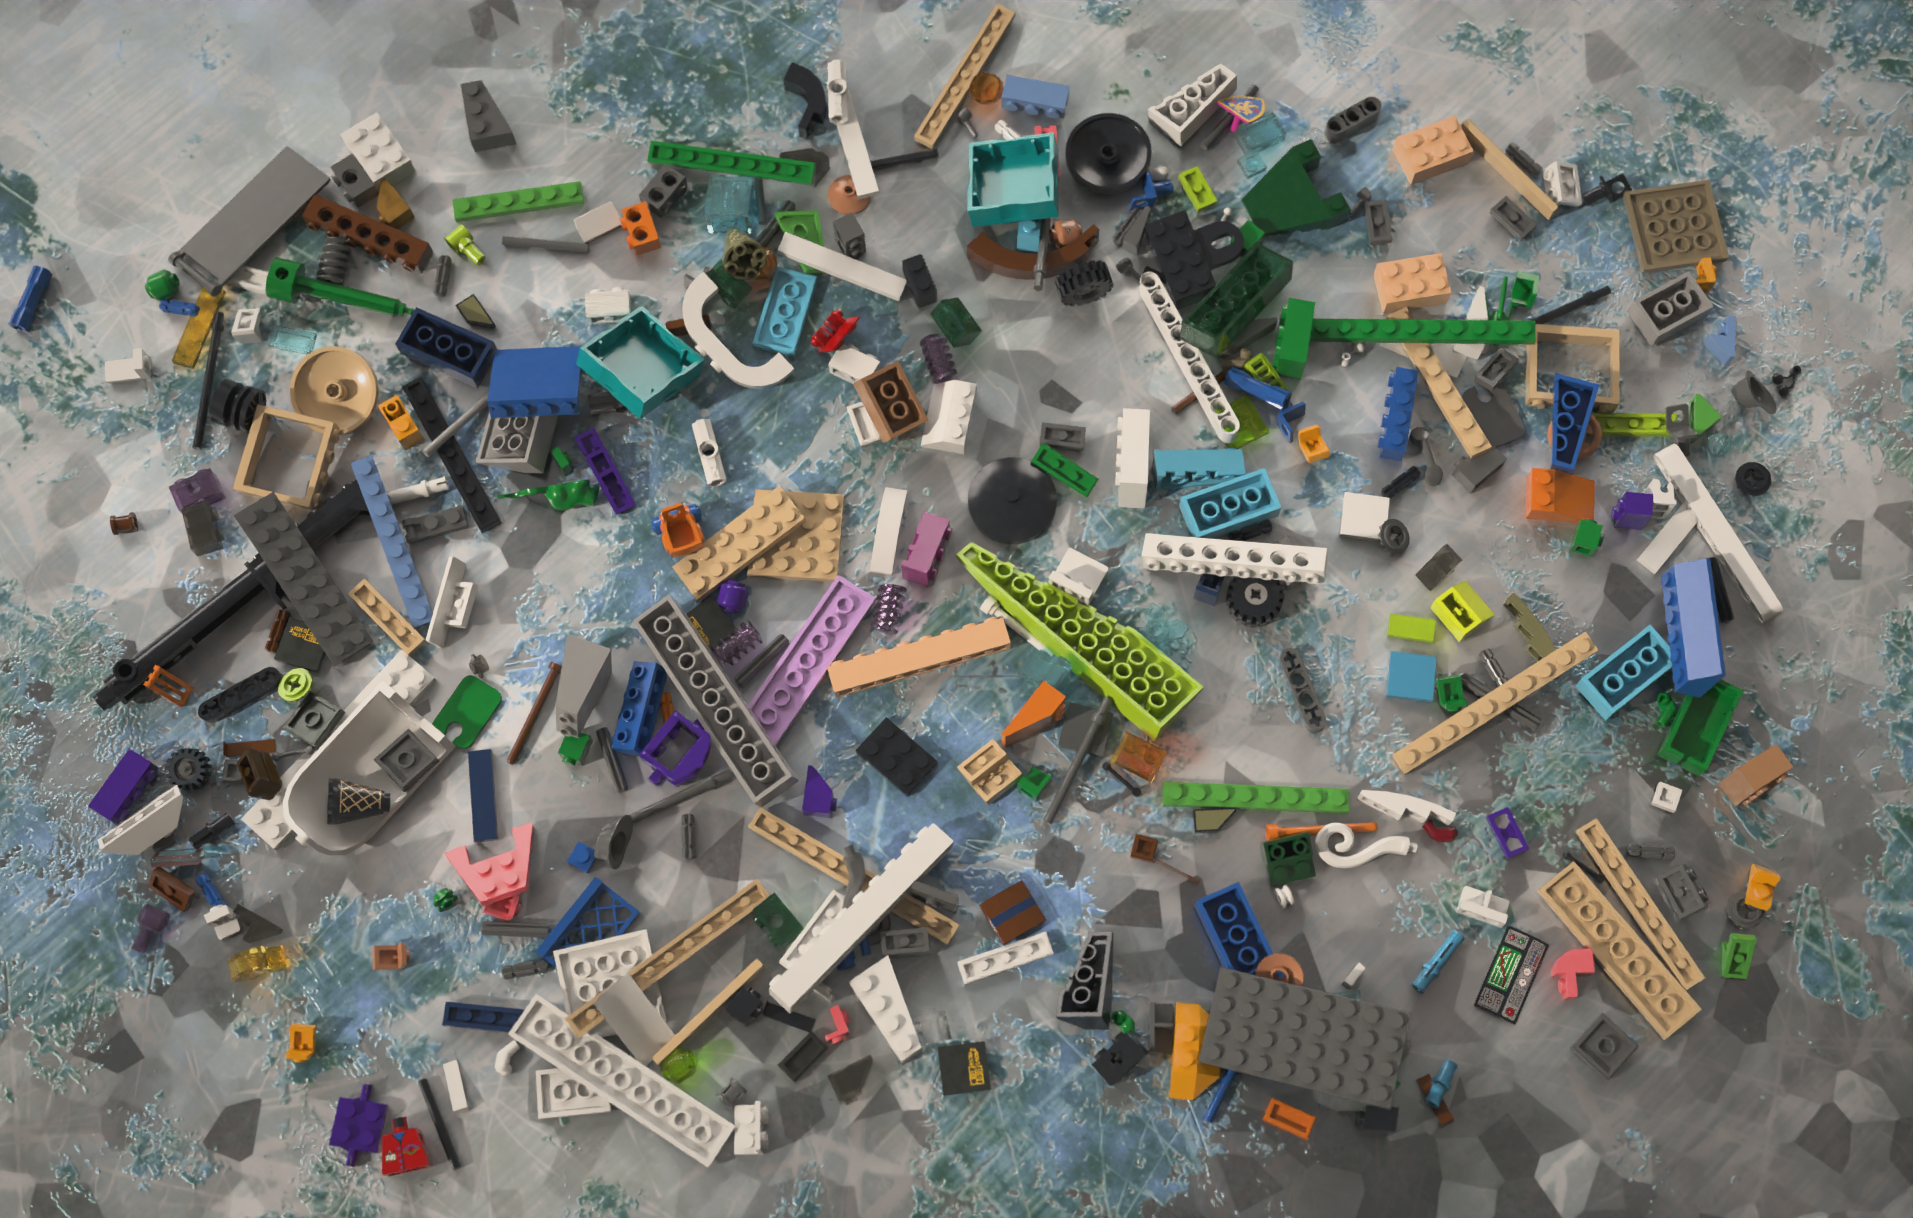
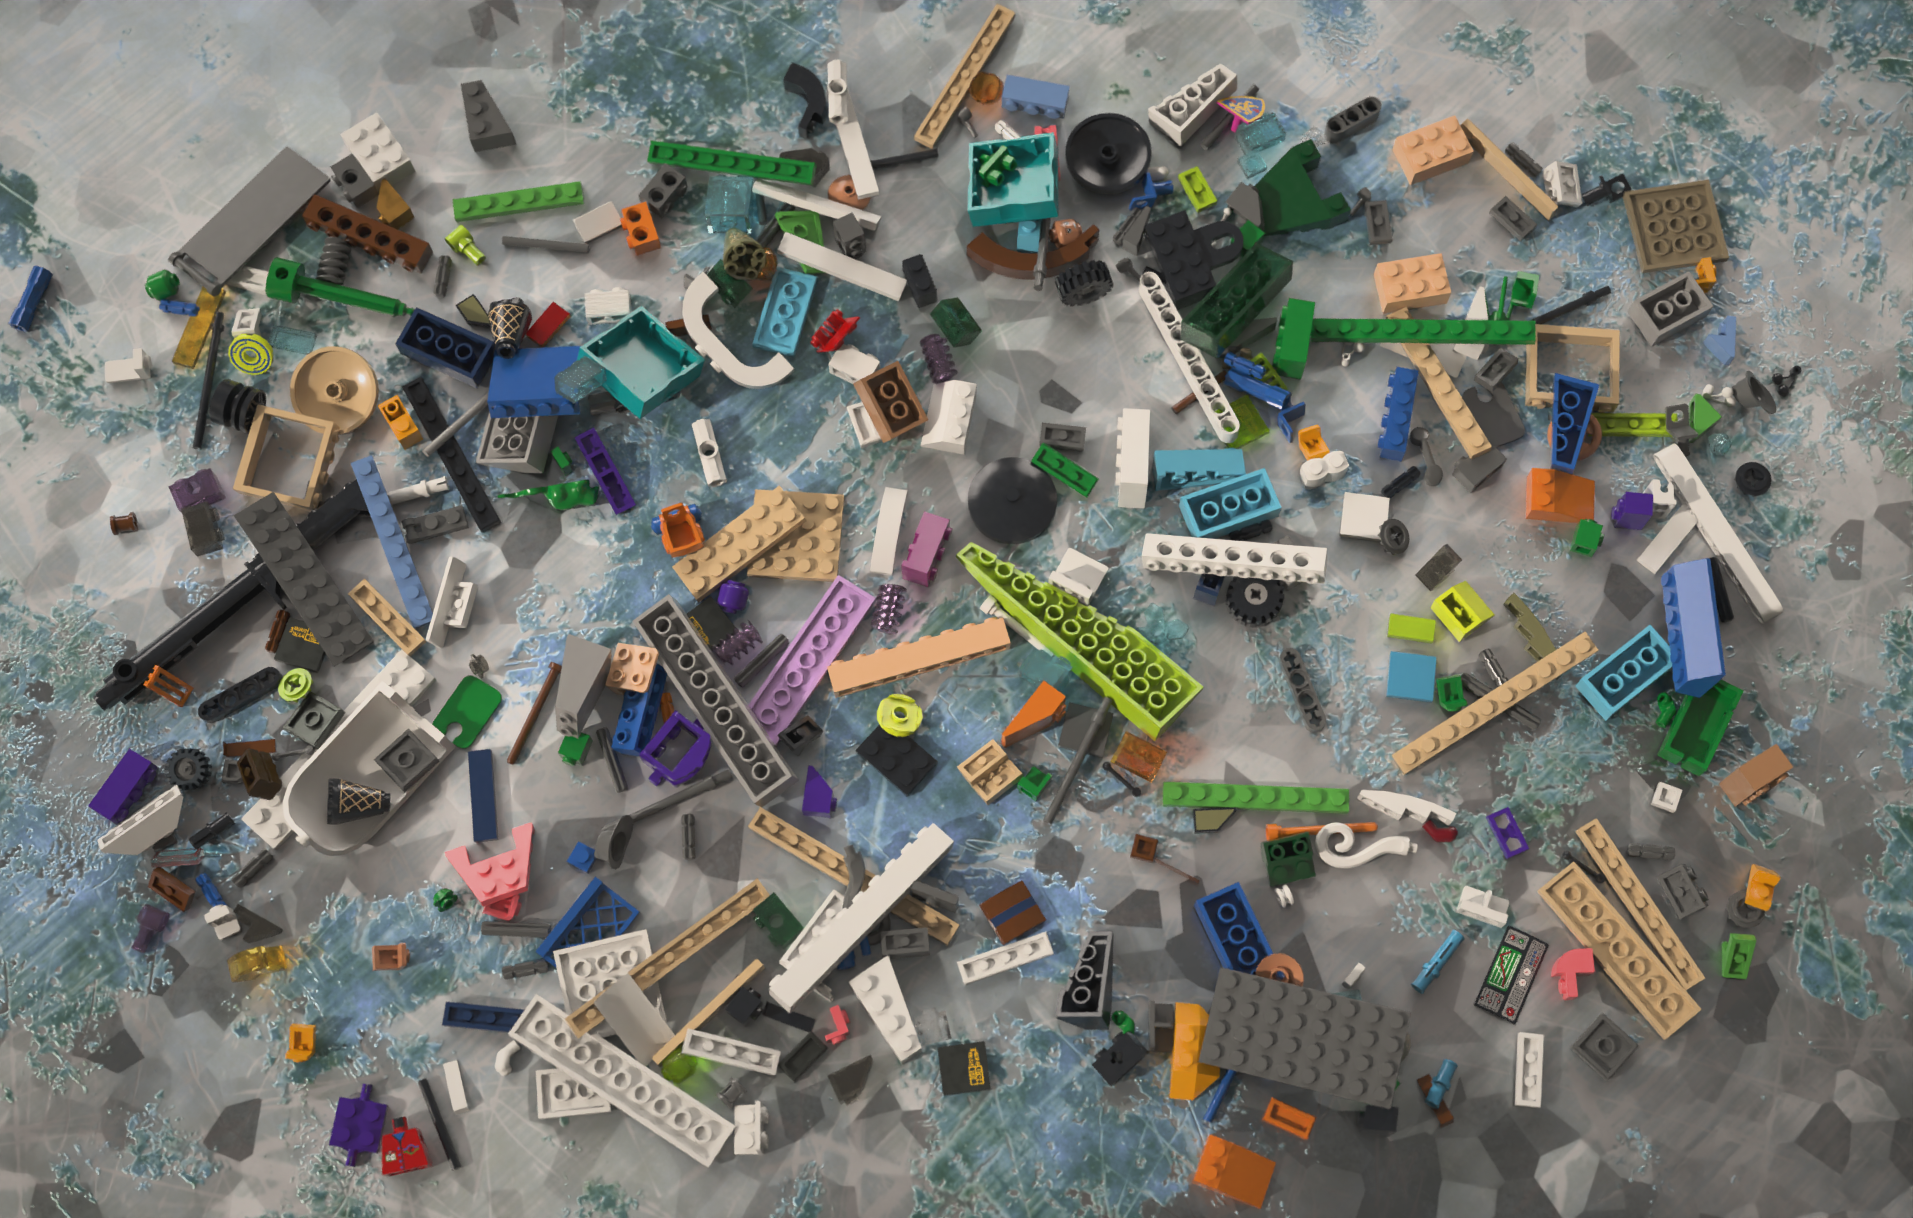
(244, 362): none -> neon yellow tile
(252, 868): none -> dark grey axle
(509, 325): none -> black cone
(548, 325): none -> red tile
(580, 379): none -> clear light blue brick
(631, 668): none -> light nougat bracket
(731, 1052): none -> white plate
(800, 734): none -> black slope
(814, 203): none -> white tile
(899, 726): none -> neon yellow tile
(993, 166): none -> green hips
(1234, 1171): none -> orange slope
(1244, 365): none -> blue axle
(1247, 204): none -> dark grey slope
(1325, 469): none -> white brick
(1529, 1070): none -> white plate
(1727, 392): none -> white piece

